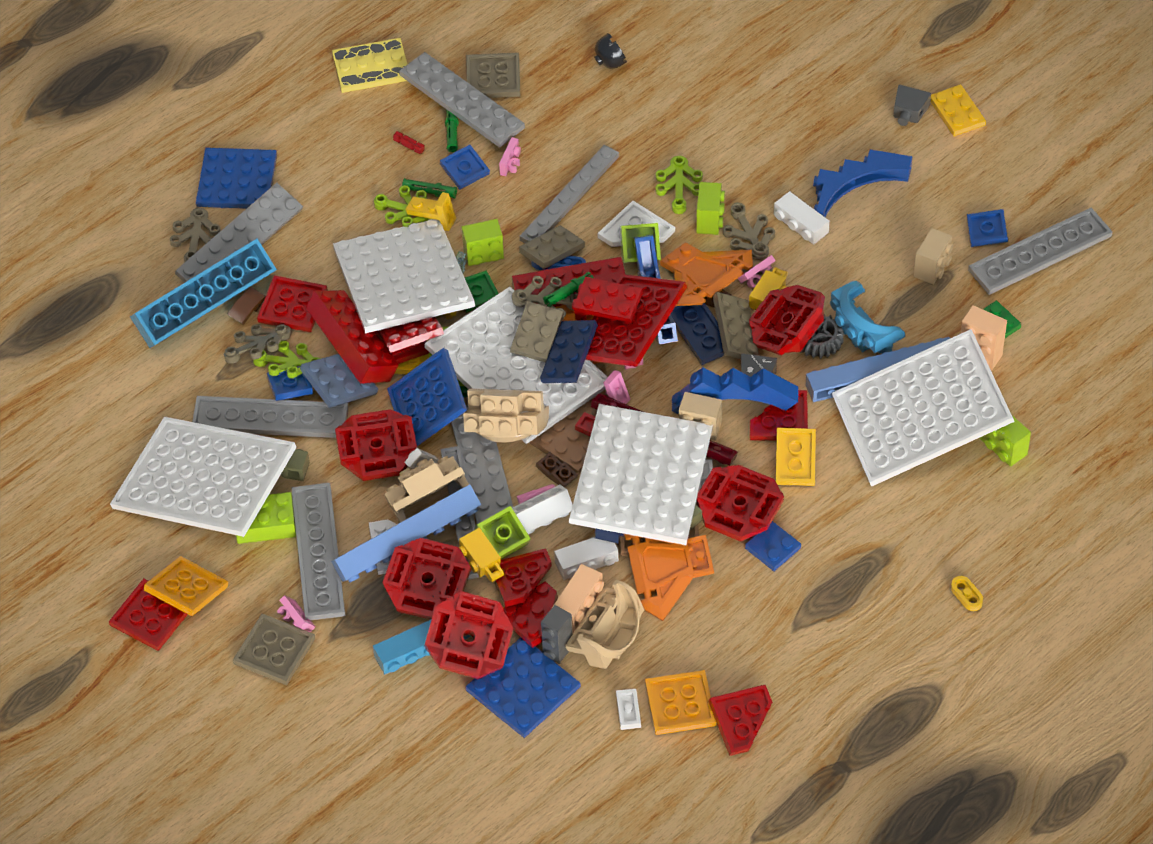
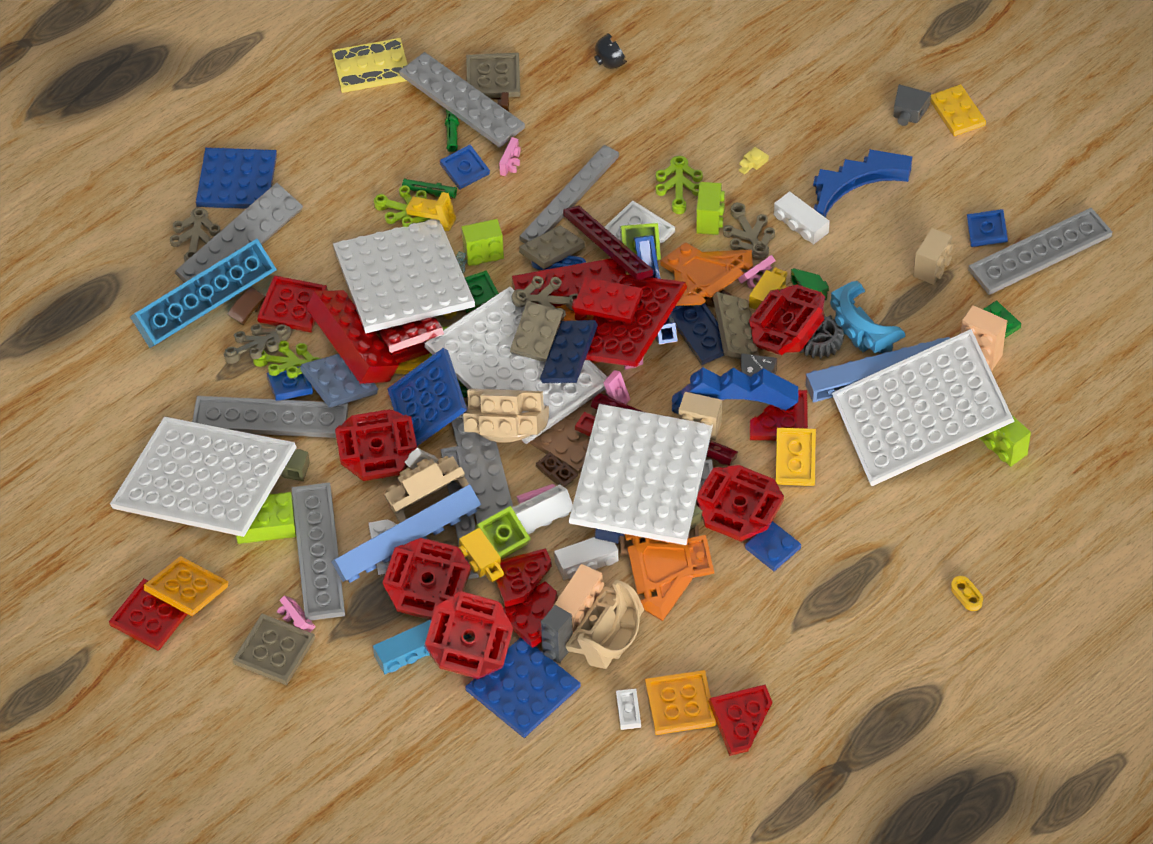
(409, 142): red axle -> none
(504, 102): none -> reddish brown plate
(565, 291): green pin -> none
(608, 242): none -> dark red plate
(753, 159): none -> light yellow plate
(809, 280): none -> green slope

